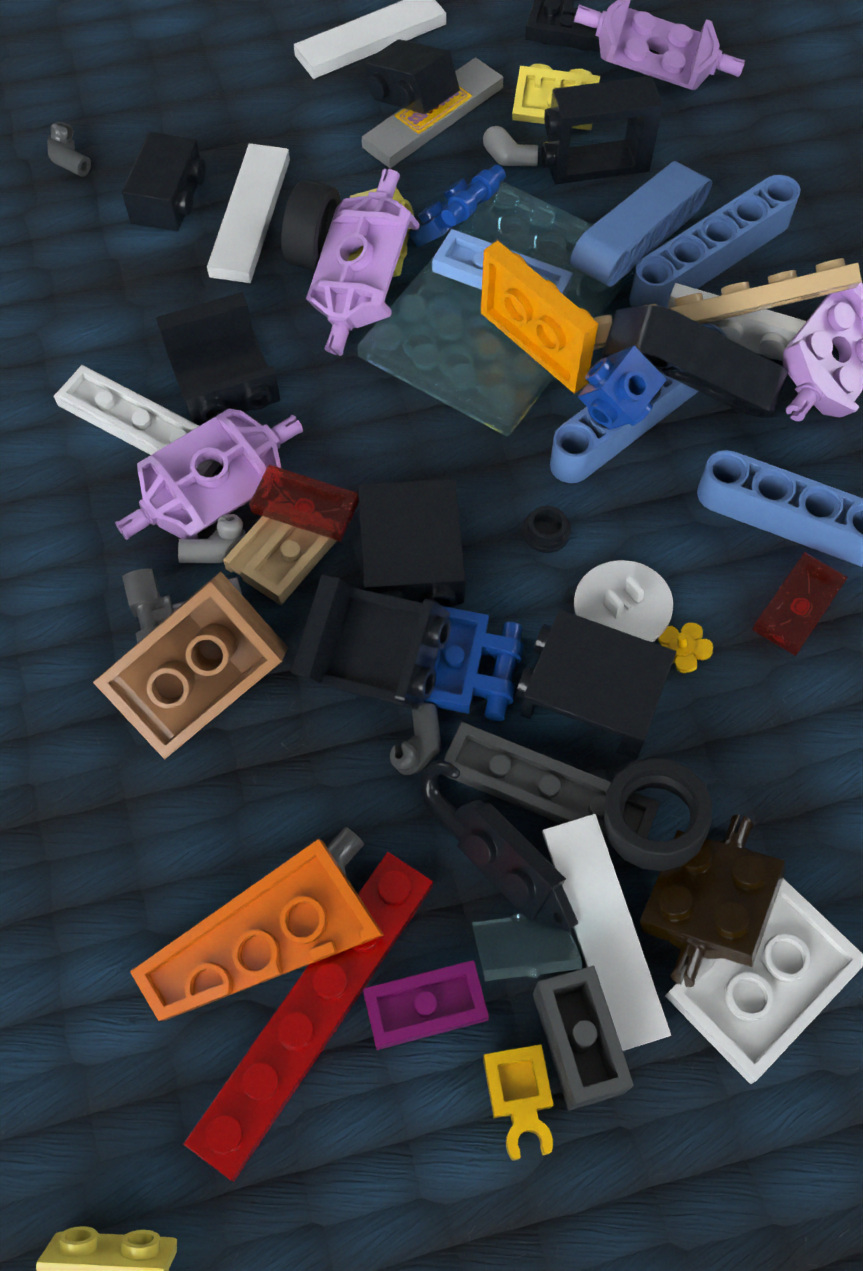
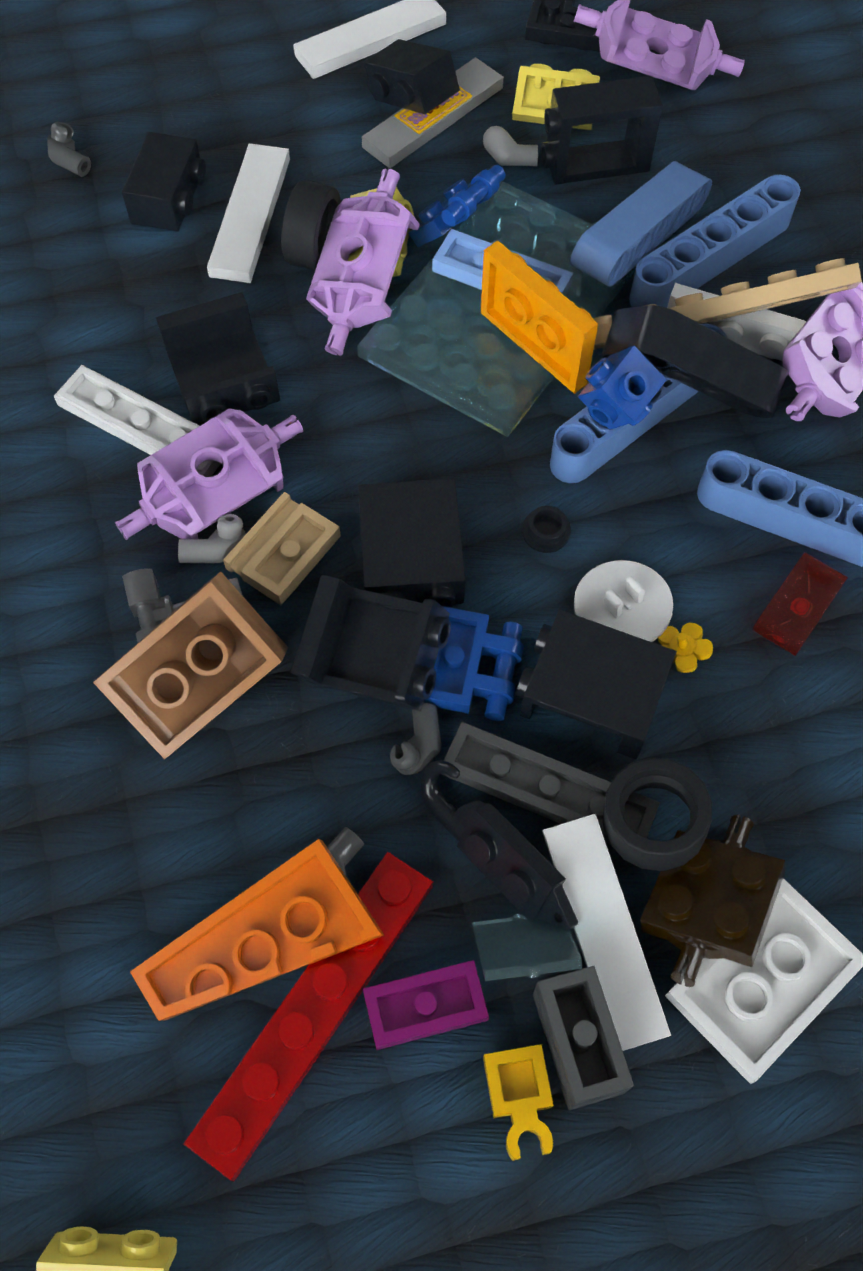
(304, 502): clear red tile -> none

